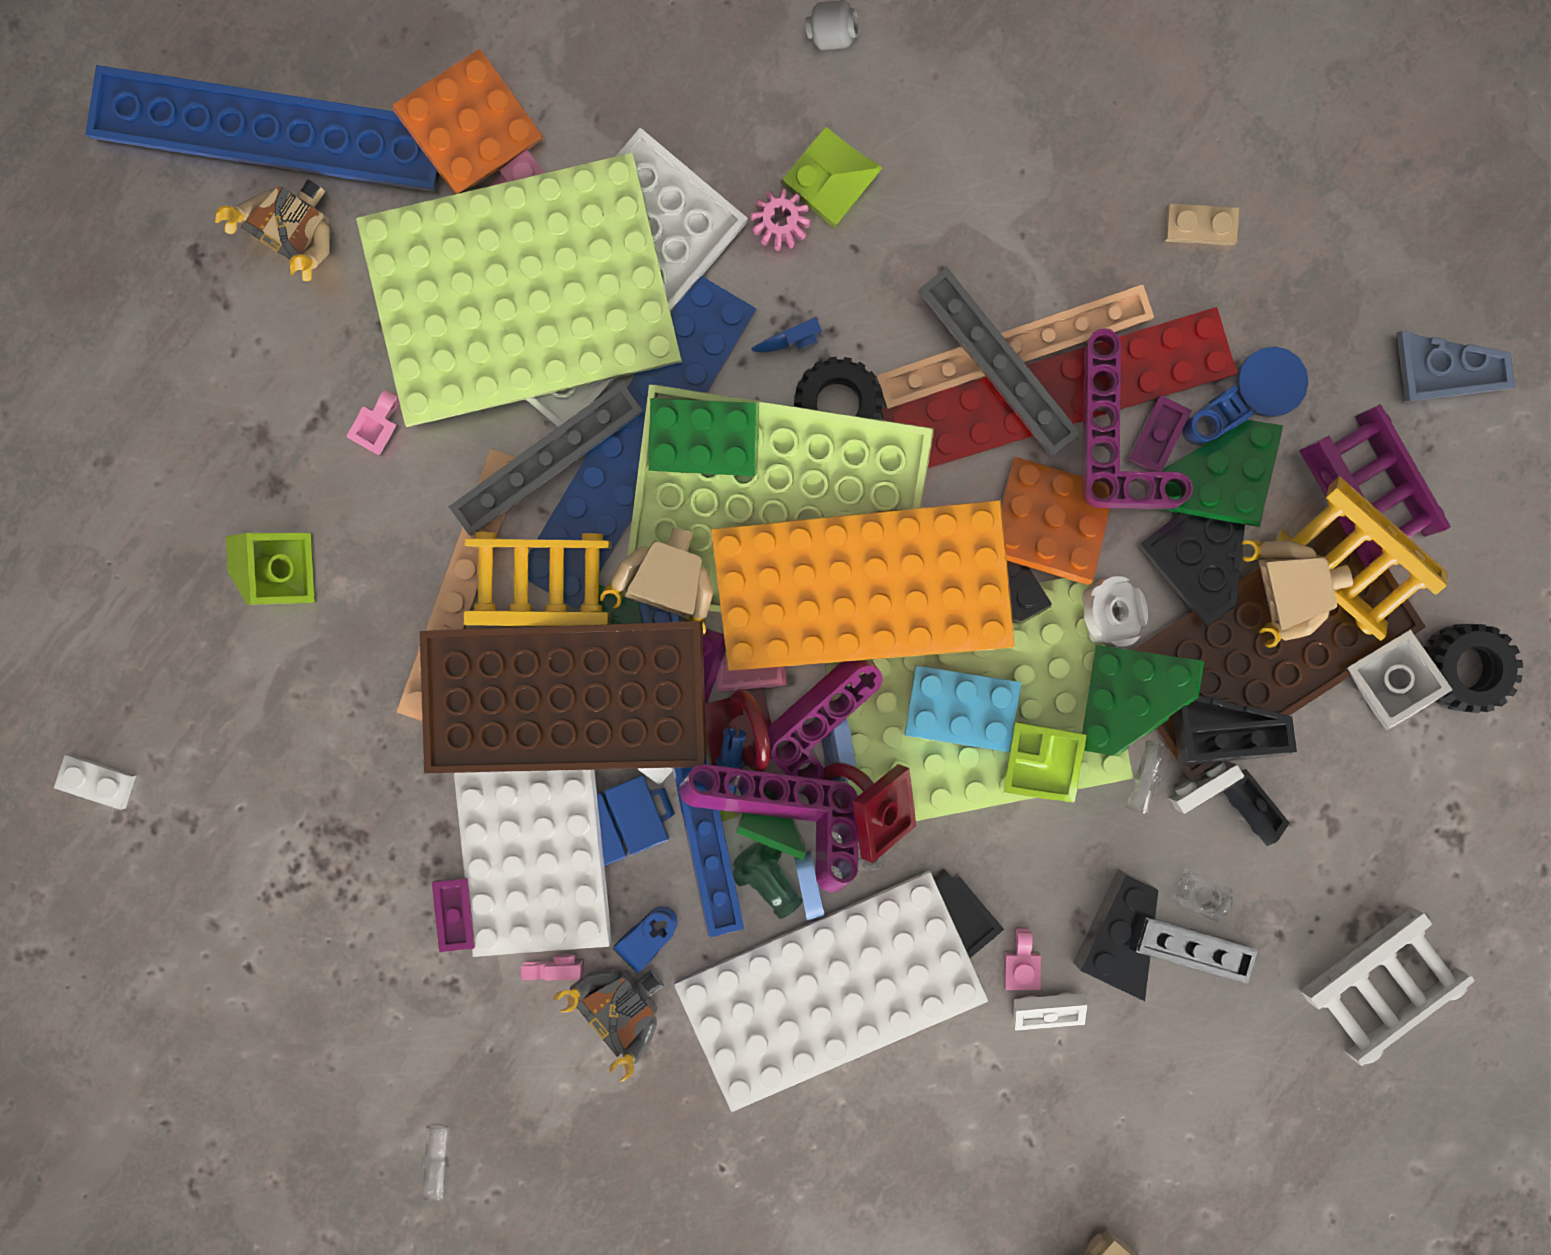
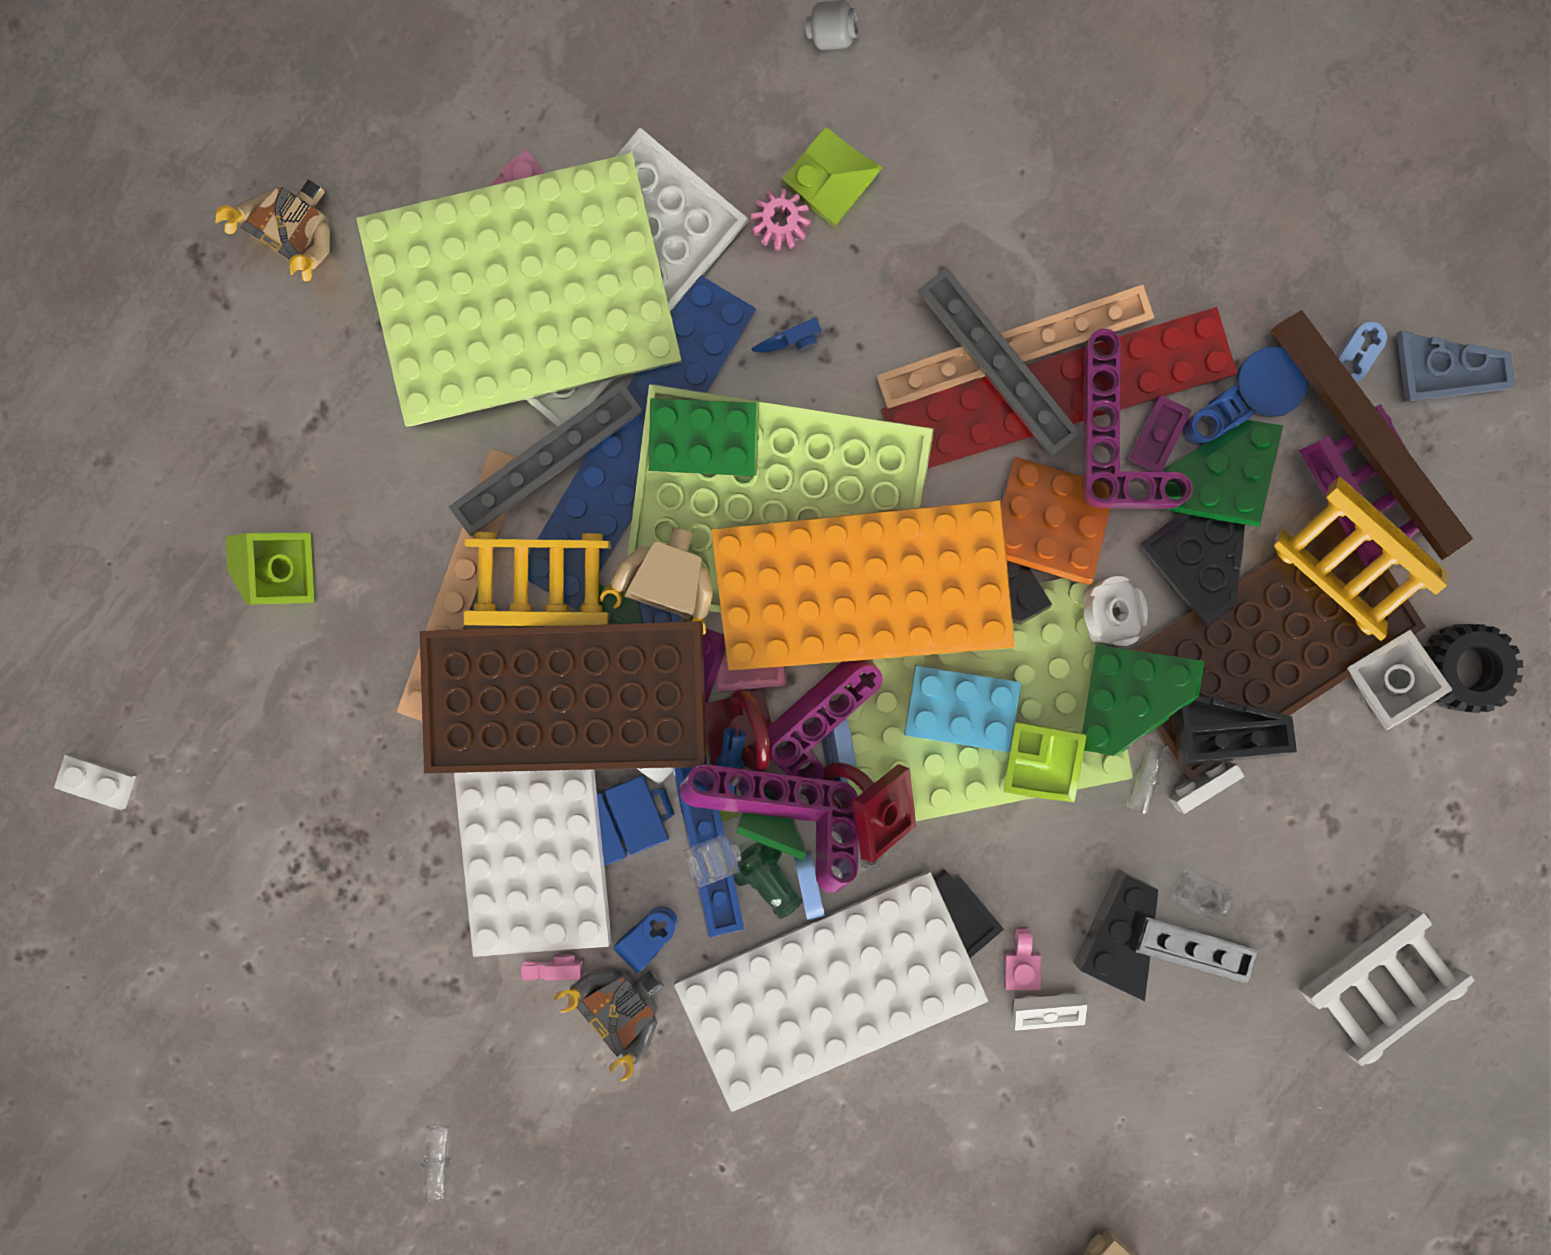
(256, 128): blue plate -> none
(373, 427): bright pink plate -> none
(453, 914): magenta plate -> none
(467, 122): orange plate -> none
(712, 860): none -> clear brick
(844, 373): black tyre -> none
(1201, 224): tan plate -> none
(1257, 808): black plate -> none
(1296, 587): tan torso -> none
(1366, 356): none -> light blue beam
(1372, 435): none -> reddish brown tile

